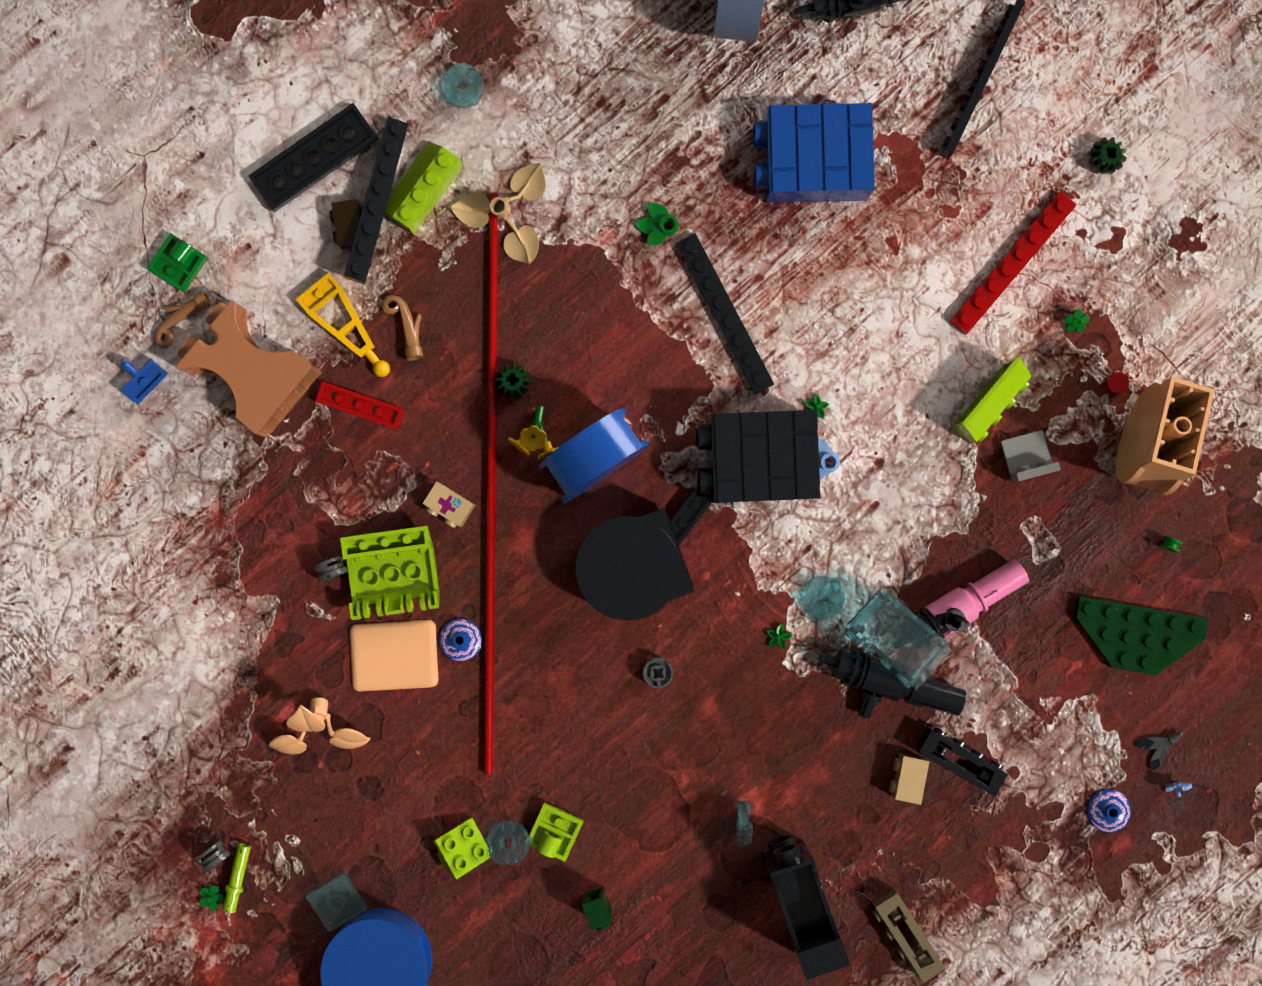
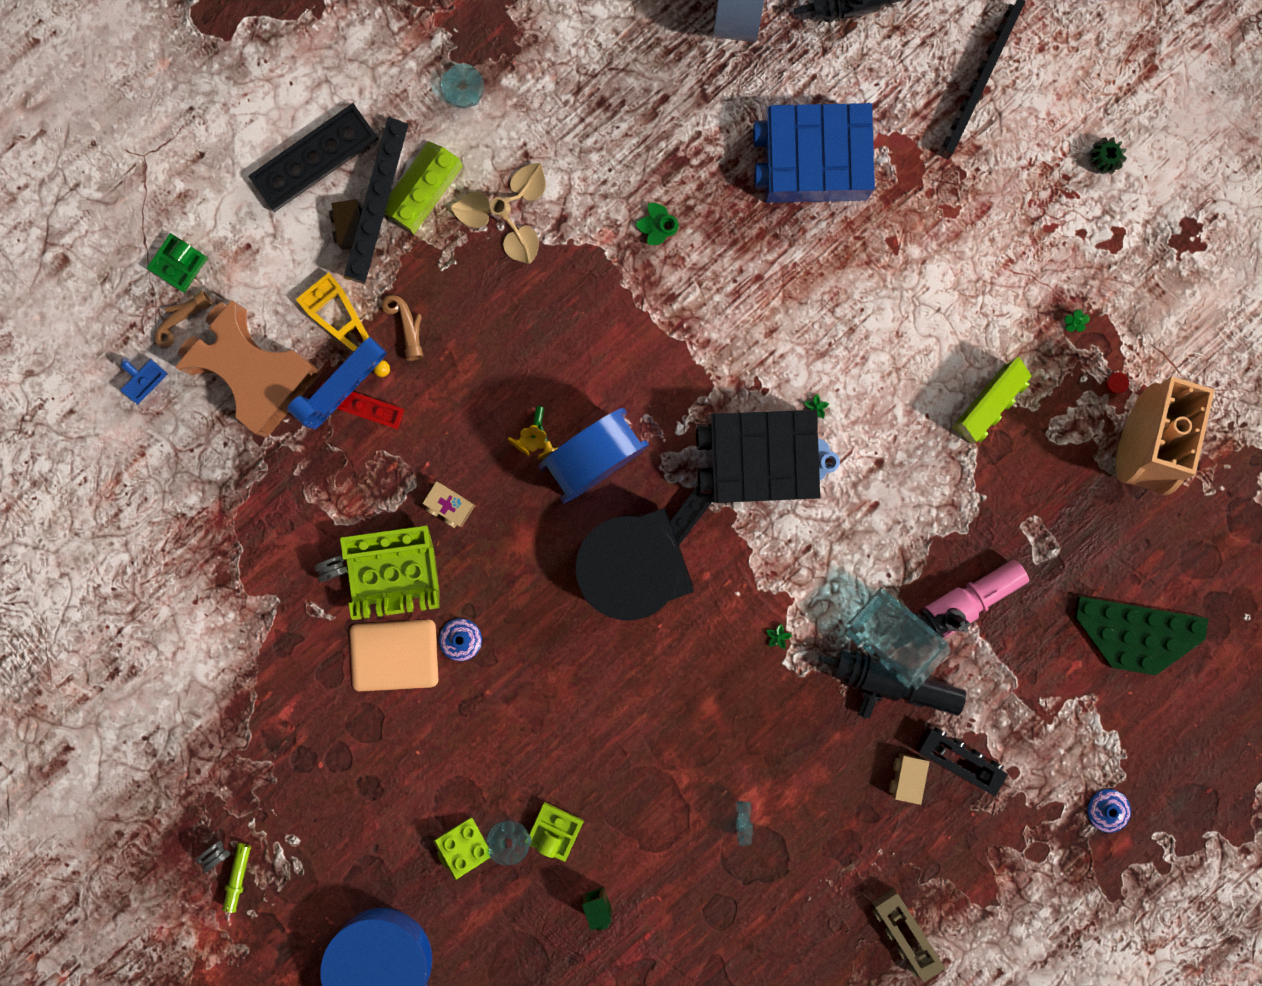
(211, 897): green plant -> none
(313, 720): light nougat plant -> none
(336, 901): clear light blue plate -> none
(338, 387): none -> blue beam
(490, 504): red piece -> none
(519, 376): dark green gear -> none
(657, 672): dark grey wheel -> none
(725, 314): black plate -> none
(804, 907): black brick -> none
(828, 608): clear light blue plate -> none
(1012, 263): red plate -> none
(1028, 456): light grey bracket -> none
(1161, 745): dark grey piece -> none
(1170, 544): green bush -> none
(1178, 787): light blue plant -> none

